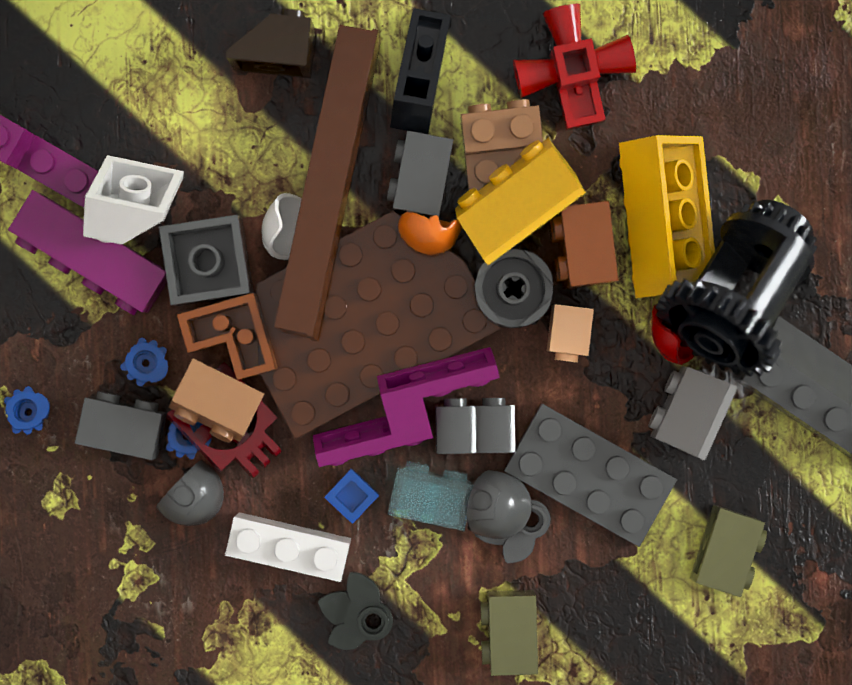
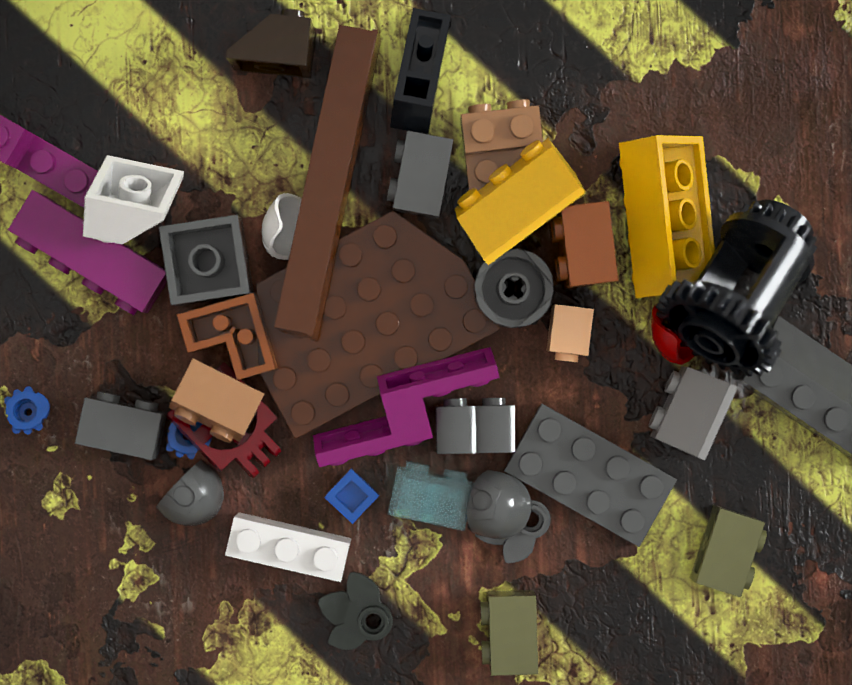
(145, 351): blue animal -> none
(428, 234): orange hair -> none
(574, 67): red brick -> none

